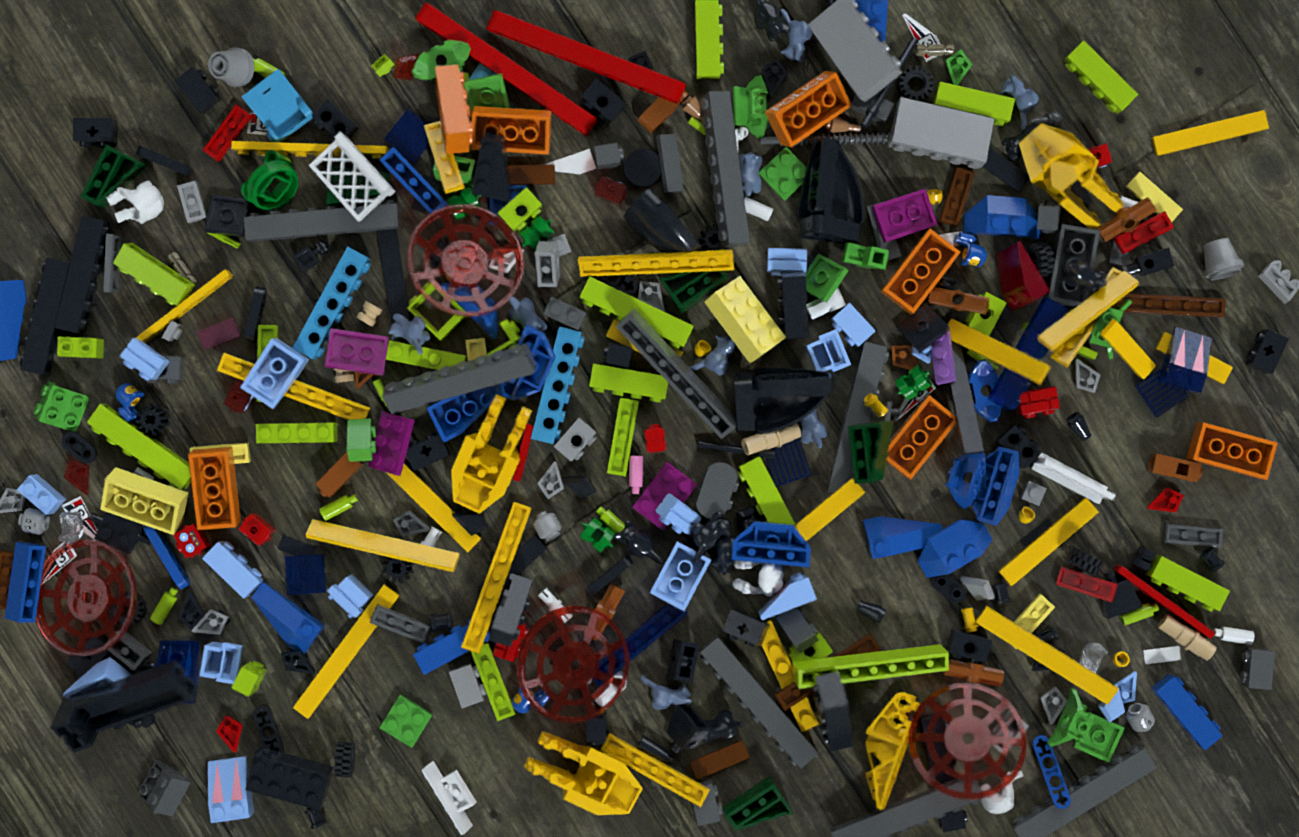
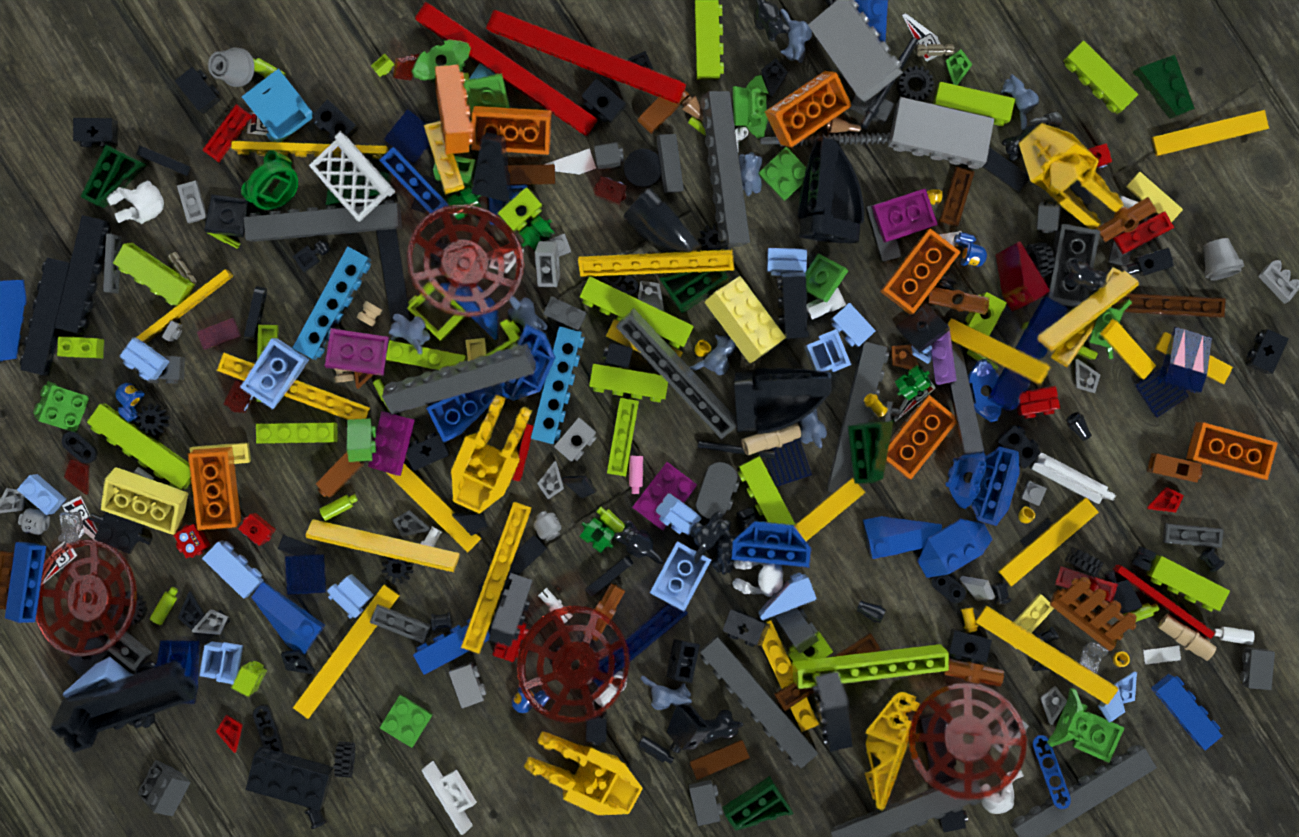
(167, 557): blue beam -> none
(227, 790): light blue slope -> none
(493, 683): lime plate -> none
(654, 437): red brick -> none
(656, 770): yellow tile -> none
(758, 209): white cylinder -> none
(865, 257): bright green brick -> none
(1002, 218): blue wedge -> none
(1091, 623): none -> dark orange fence
(1140, 717): light grey head -> none
(1166, 85): none -> dark green wedge

